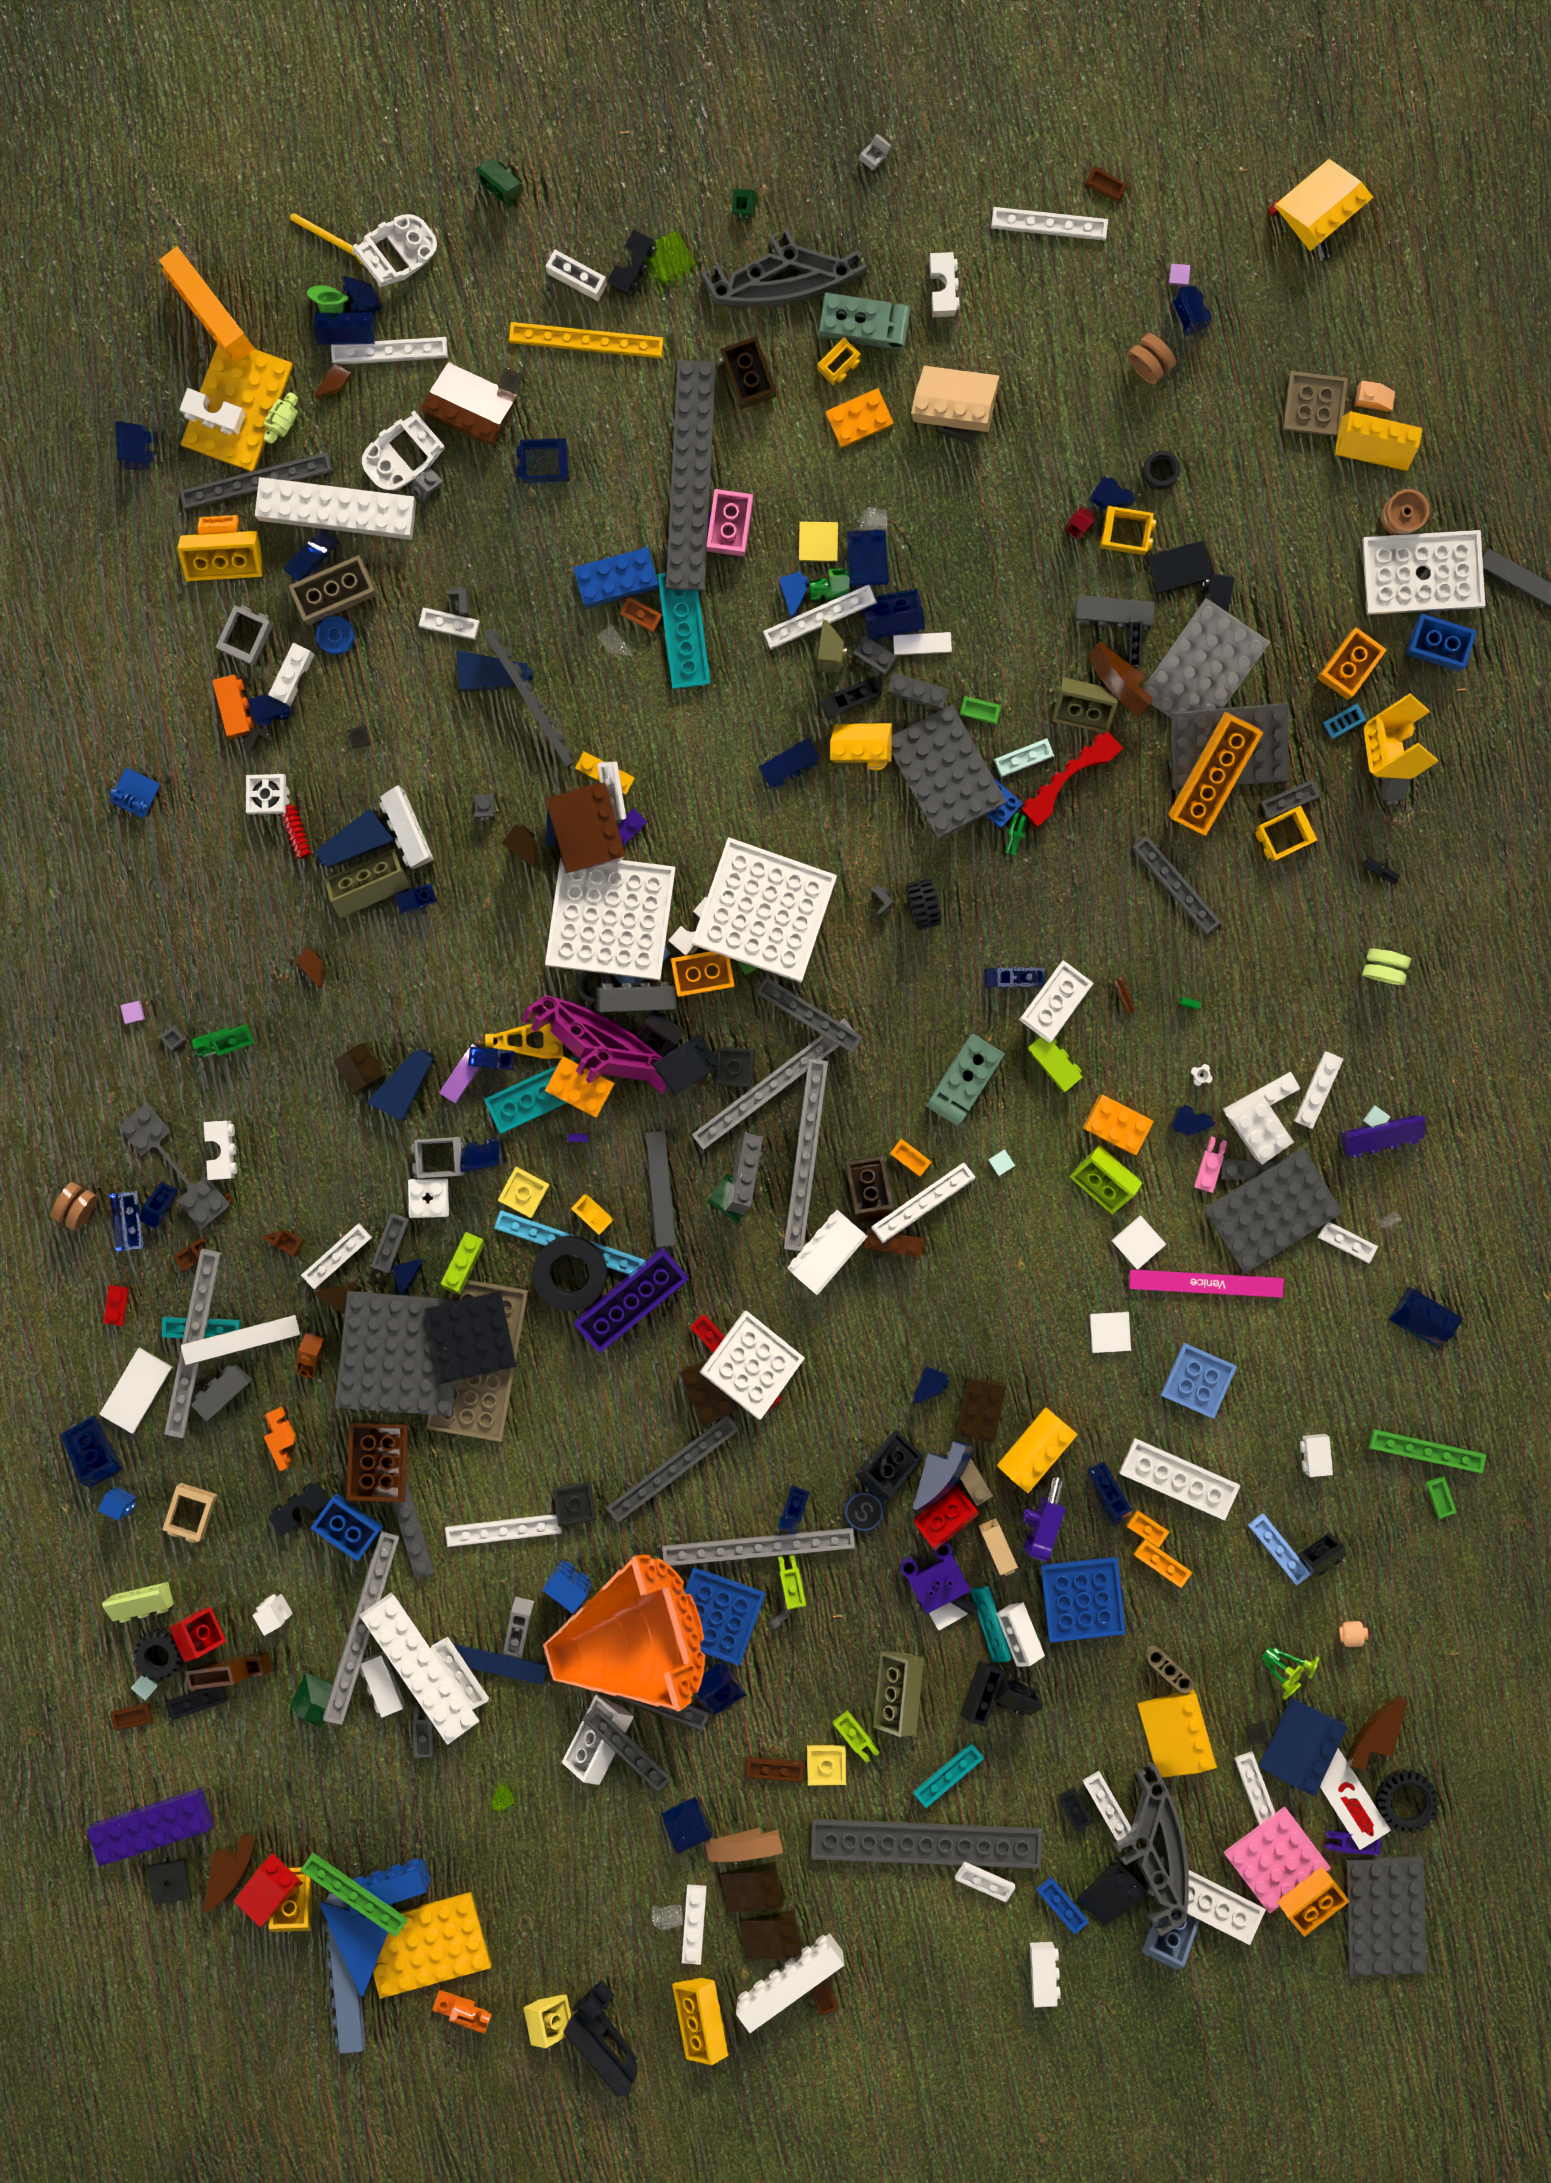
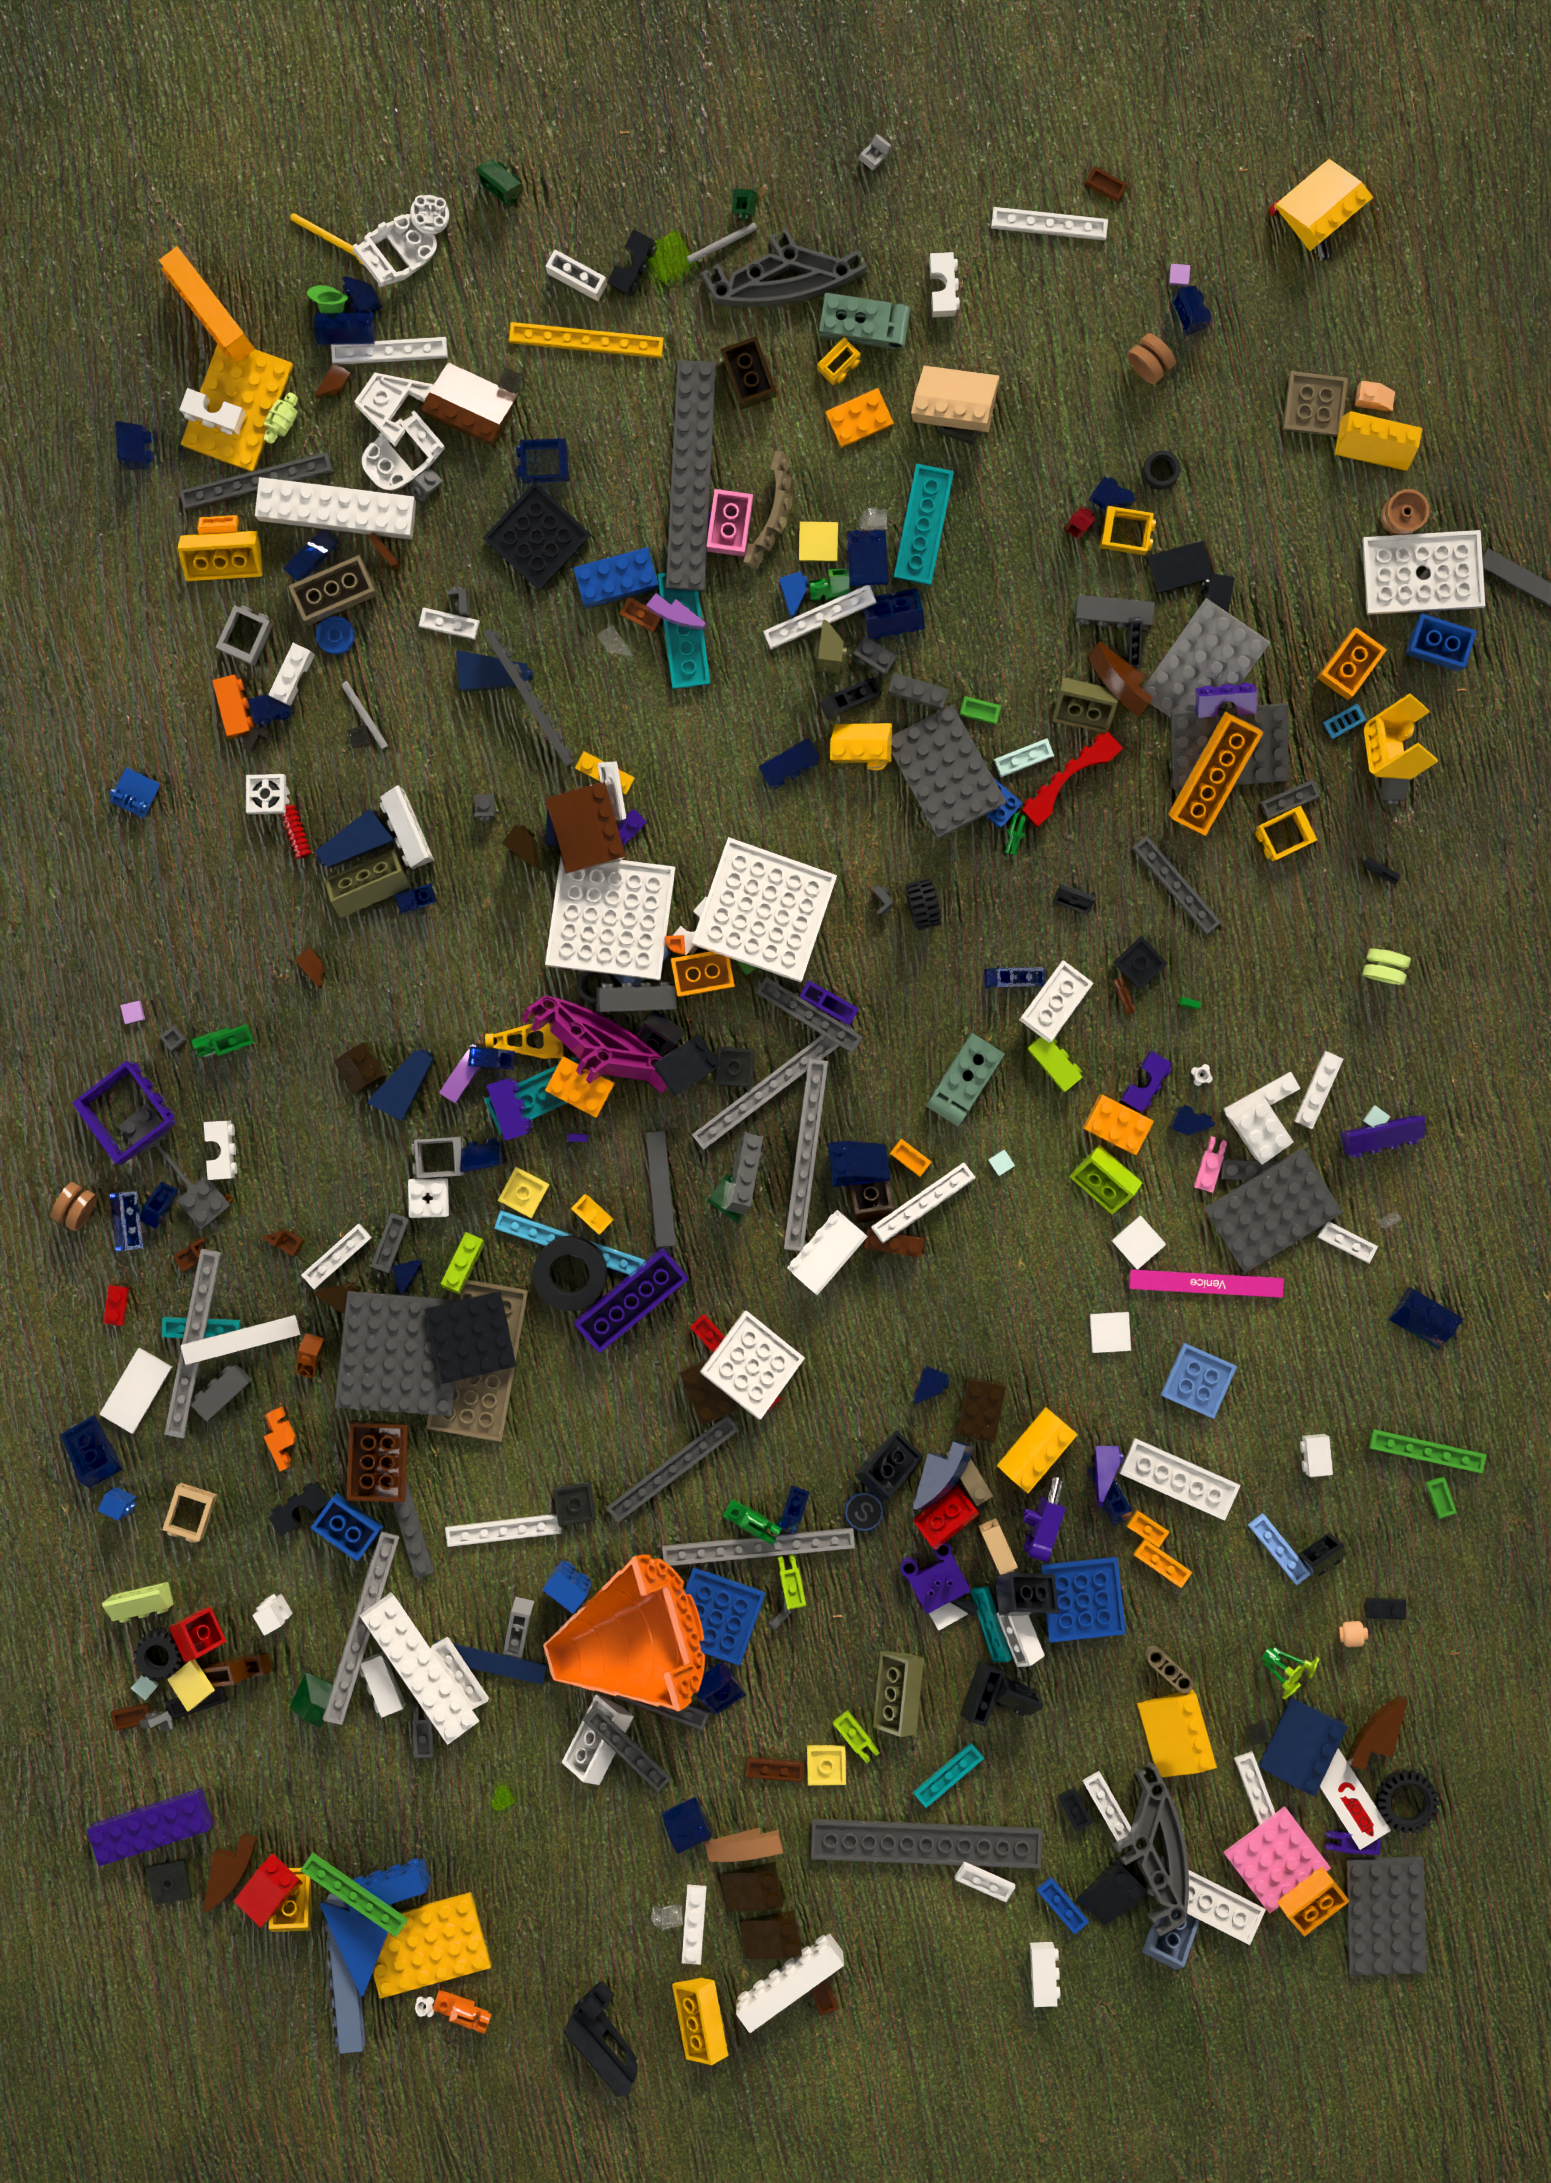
(99, 1130): none -> dark purple window
(154, 1718): none -> dark grey bracket
(191, 1685): none -> light yellow tile
(364, 715): none -> light grey bar
(383, 550): none -> reddish brown tile
(384, 397): none -> white wing
(420, 2009): none -> white plate
(429, 214): none -> white tile
(509, 1108): none -> dark purple brick
(537, 536): none -> black plate
(547, 2020): light yellow slope -> none
(675, 613): none -> medium lavender slope
(676, 944): none -> orange tile
(721, 243): none -> light grey bar
(751, 1521): none -> green plate
(779, 513): none -> dark tan piece
(828, 1002): none -> dark purple slope
(858, 1163): none -> clear blue slope
(922, 643): white tile -> none
(923, 524): none -> teal plate
(1026, 1594): none -> black slope
(1074, 899): none -> black plate
(1106, 1464): none -> dark purple slope
(1140, 962): none -> black plate
(1156, 1068): none -> dark purple arch
(1210, 698): none -> dark purple arch
(1386, 1608): none -> black plate

